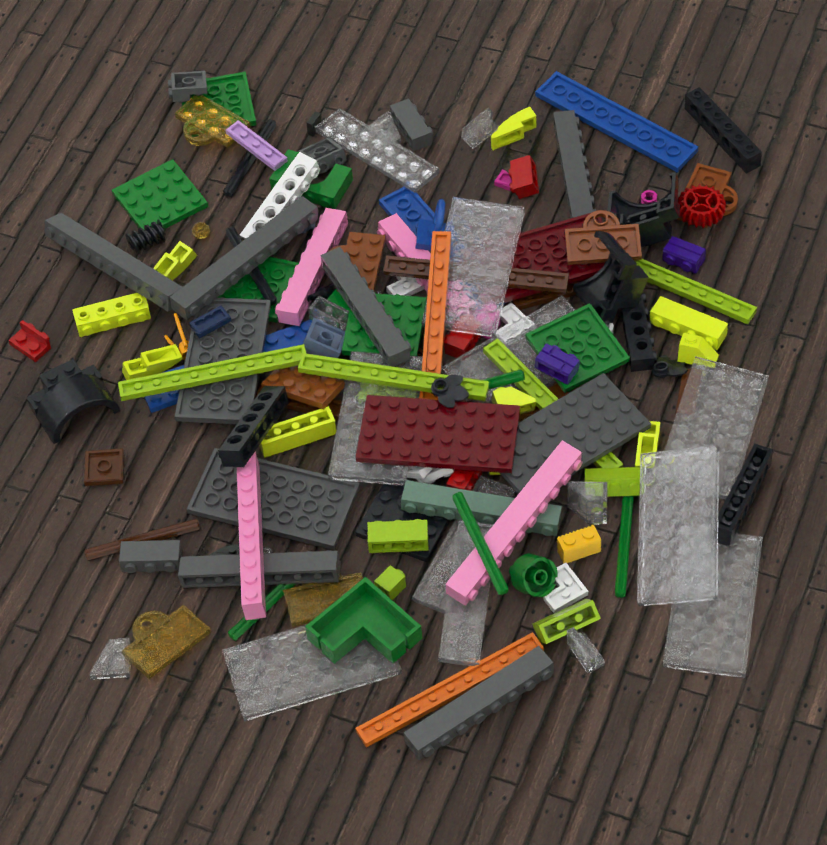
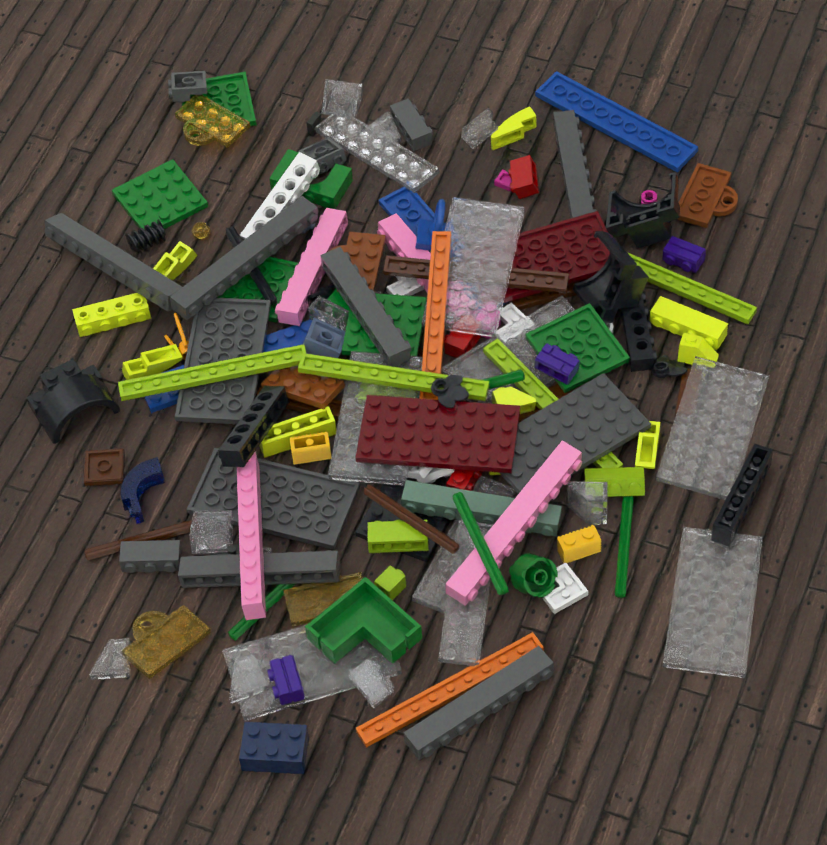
(30, 341): red bracket -> none
(136, 482): none -> clear blue arch
(210, 321): dark blue plate -> none
(211, 531): none -> clear slope
(246, 679): none -> clear wing
(247, 161): black axle -> none
(256, 145): lavender tile -> none
(274, 747): none -> dark blue brick
(286, 680): none -> dark purple brick
(310, 448): none -> yellow brick
(342, 95): none -> clear slope
(371, 683): none -> clear brick
(411, 519): none -> reddish brown axle
(574, 616): lime brick -> none
(584, 650): clear bracket -> none
(585, 248): dark orange plate -> none
(678, 526): clear plate -> none
(701, 200): red gear -> none
(723, 130): black brick -> none

